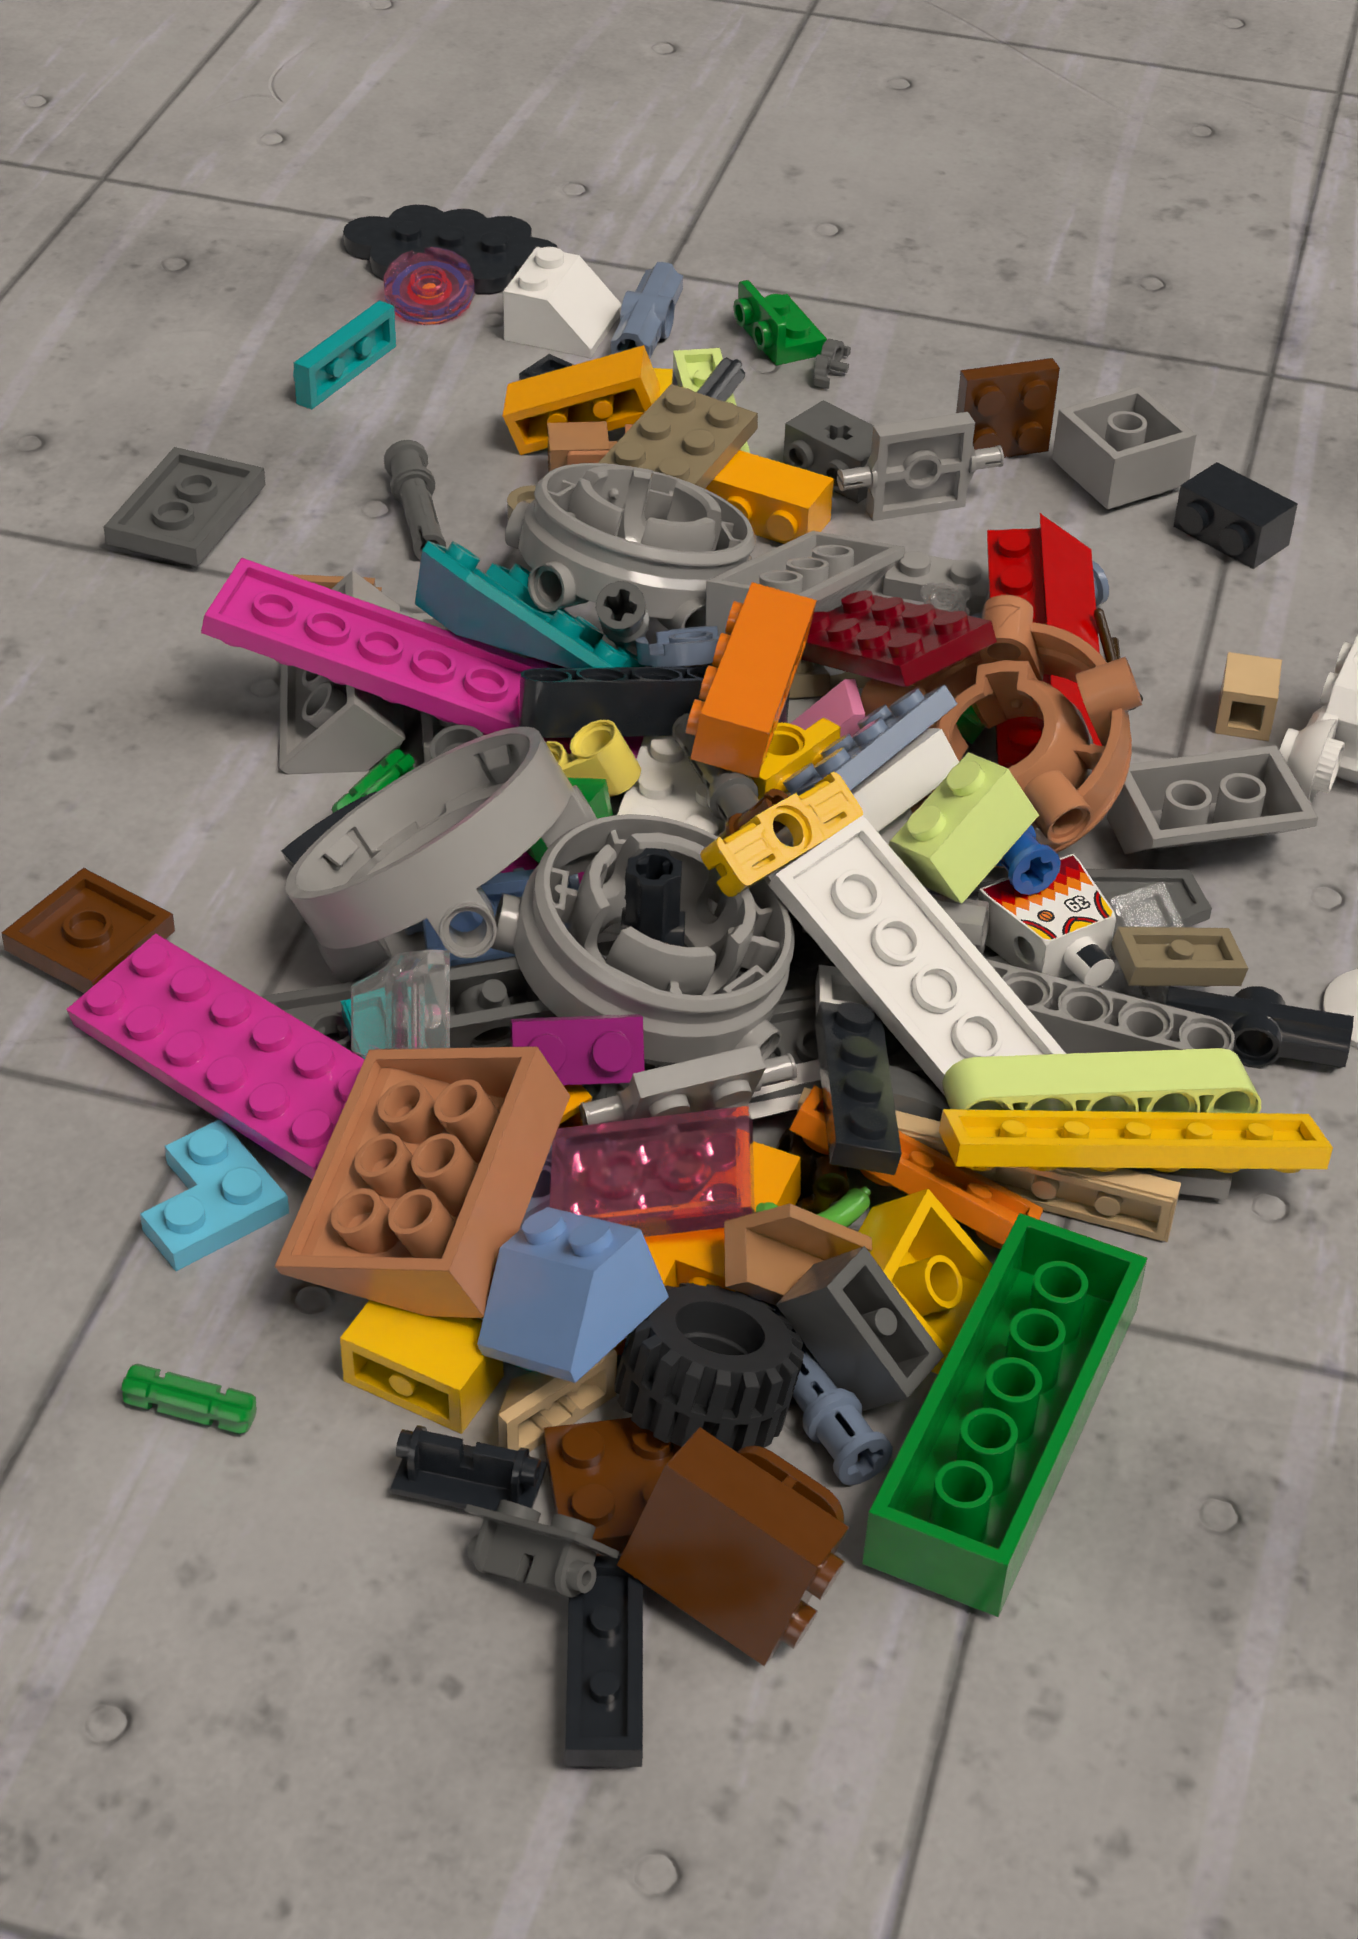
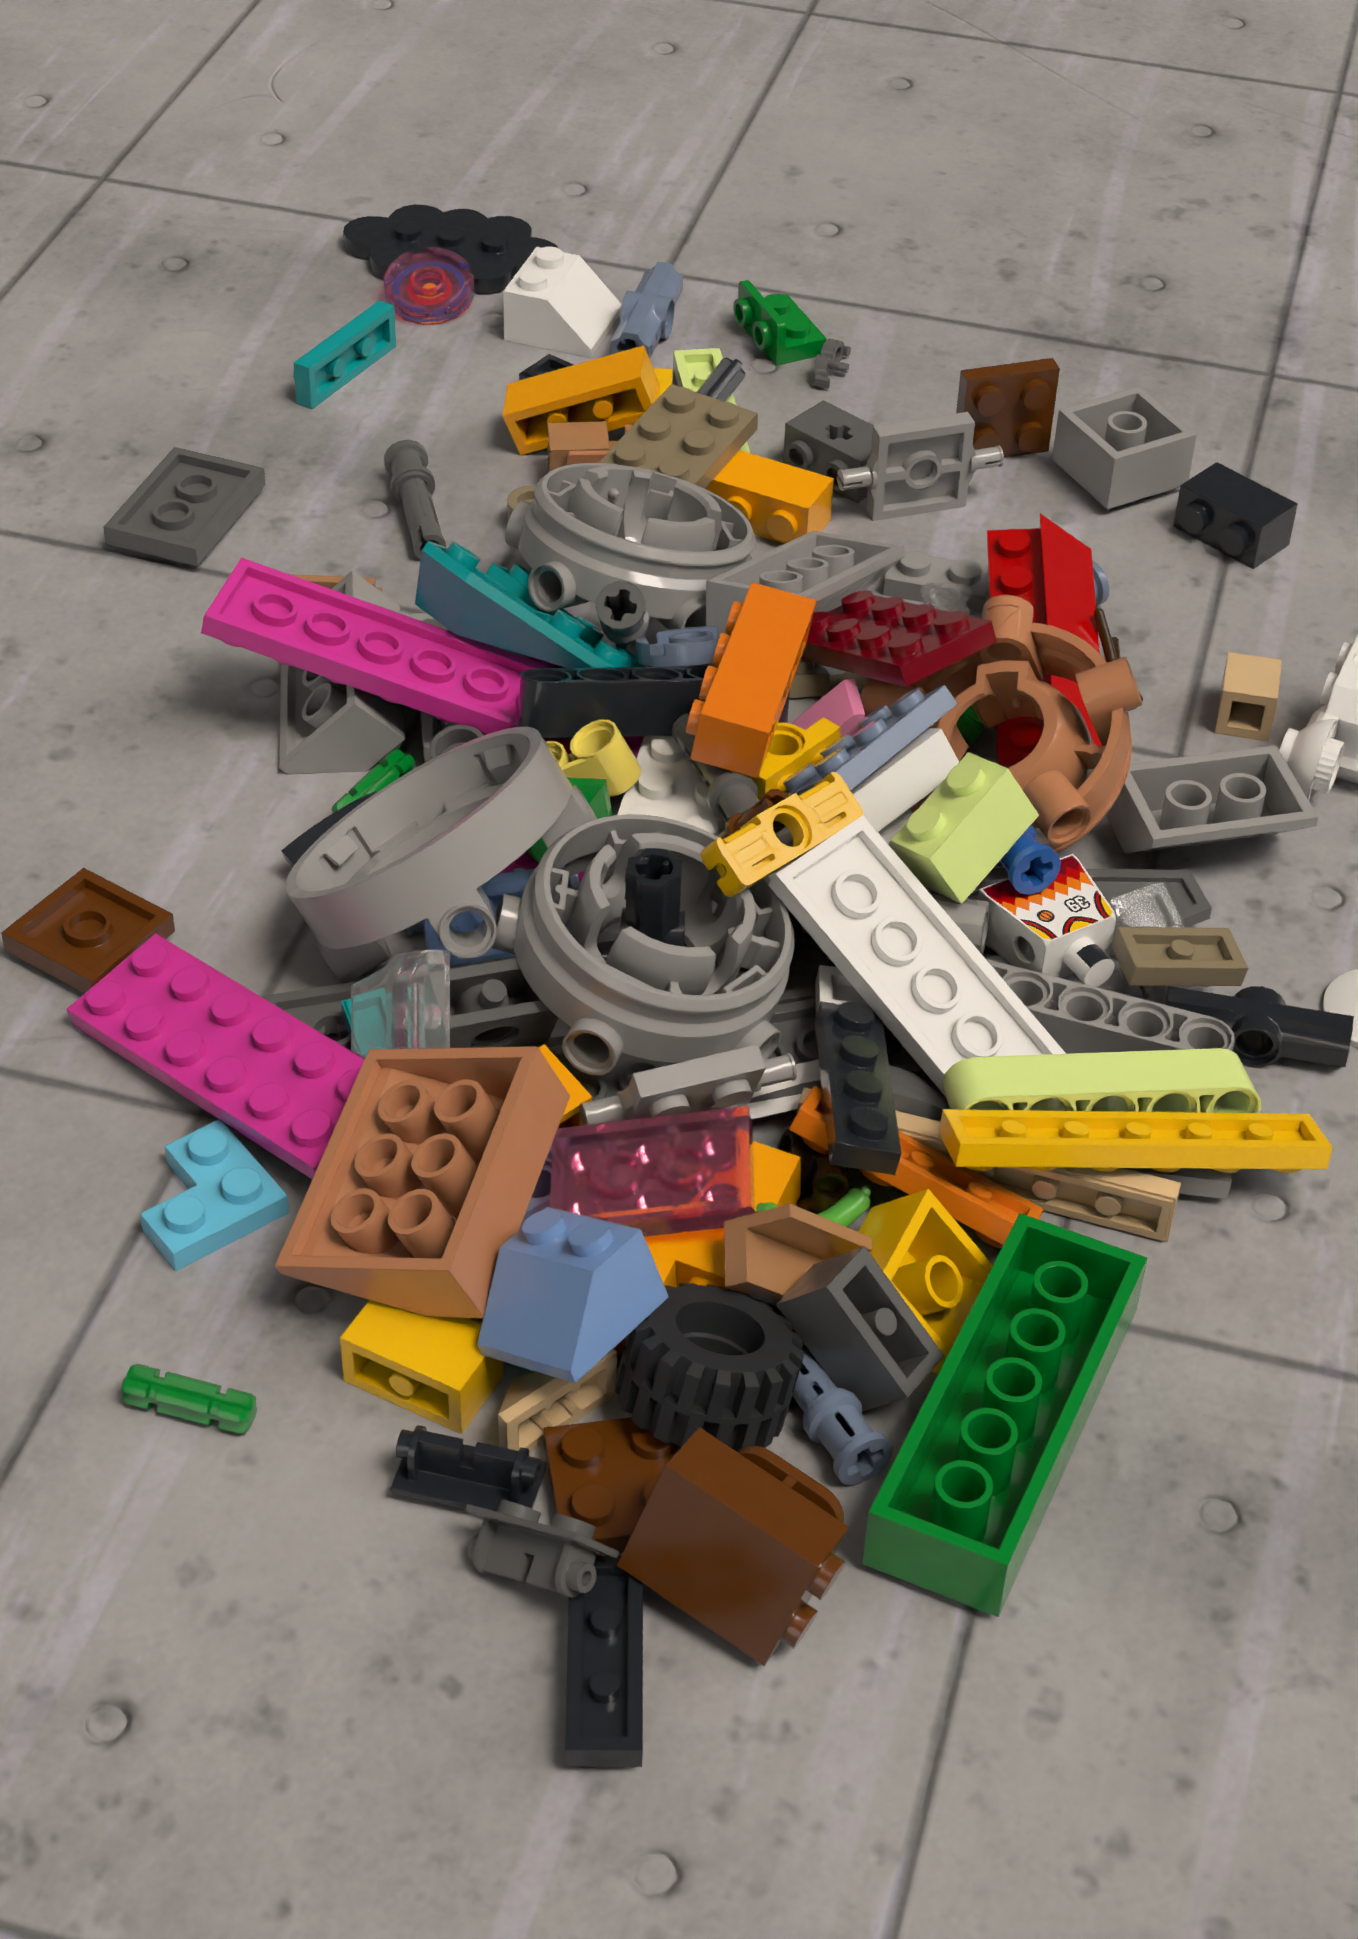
(585, 1046): magenta plate -> none

